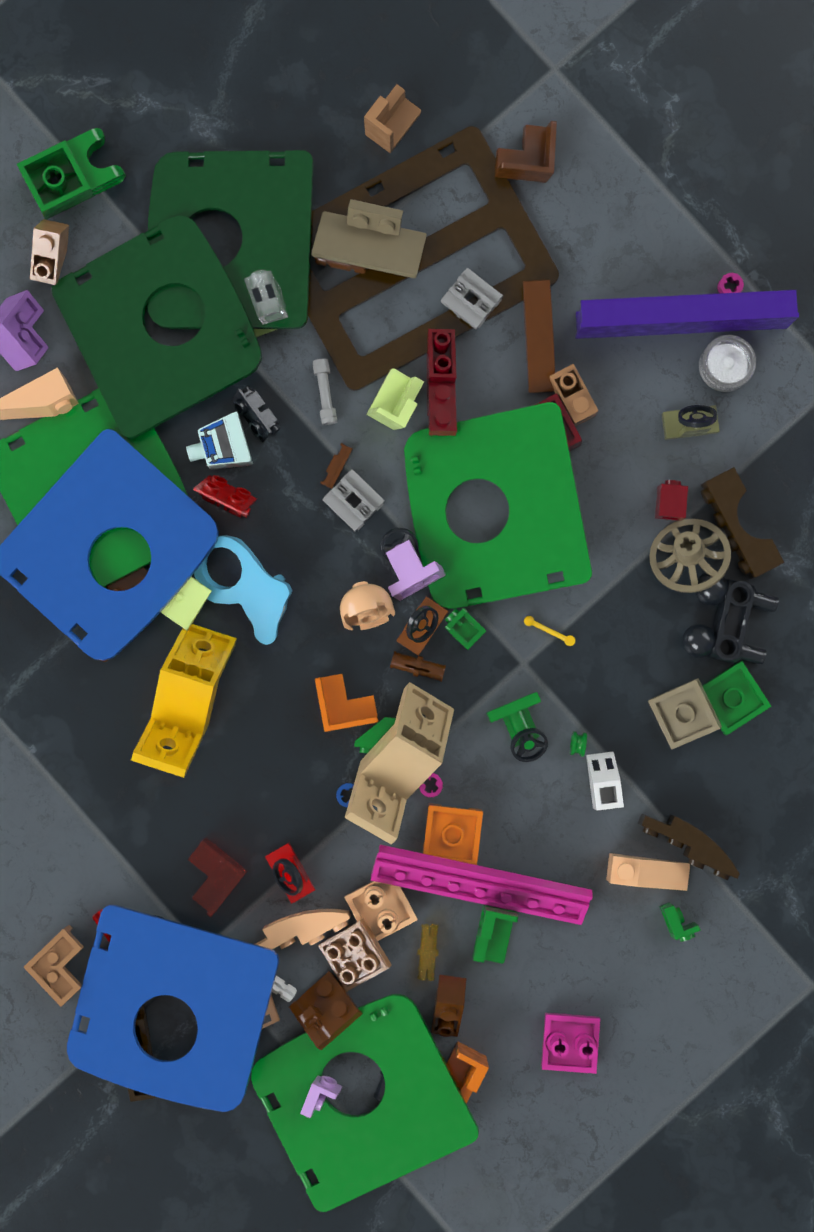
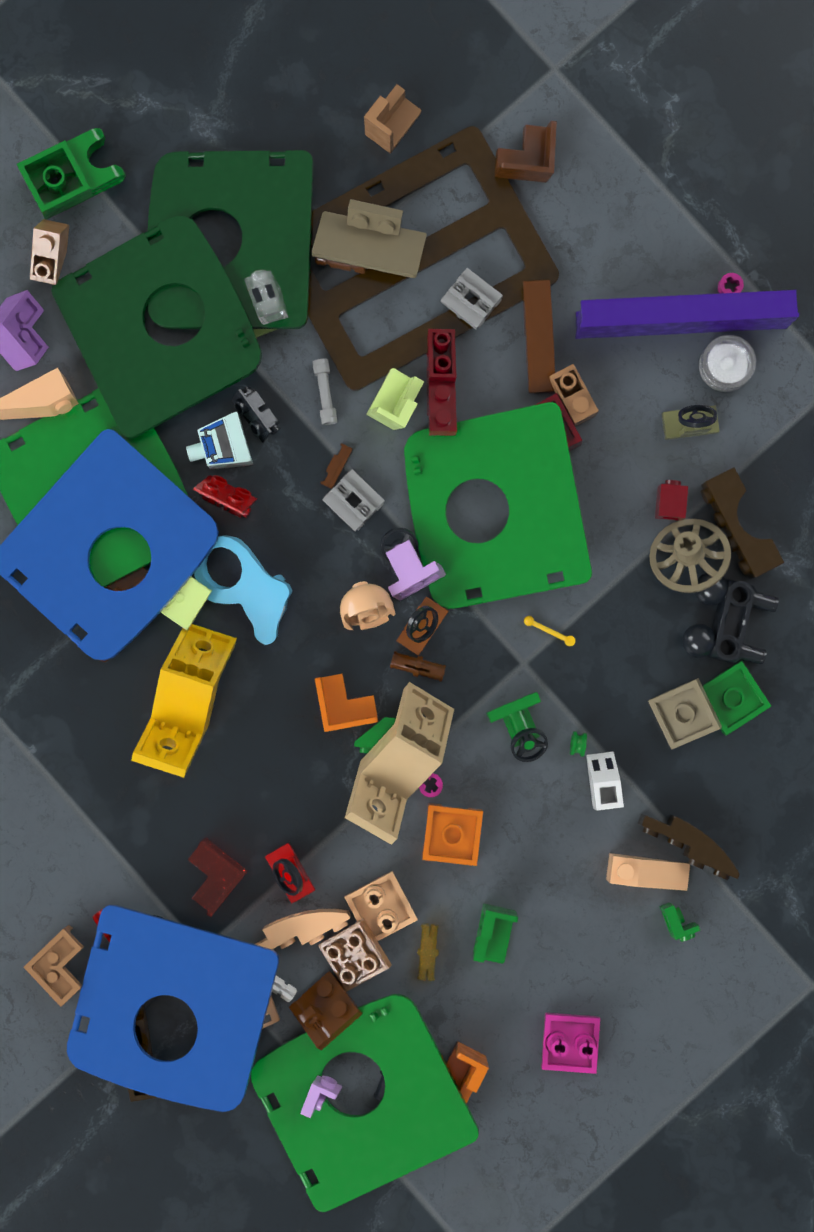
(347, 786): blue bush -> none
(448, 1005): reddish brown slope -> none
(464, 628): green bracket -> none
(481, 884): dark pink plate -> none

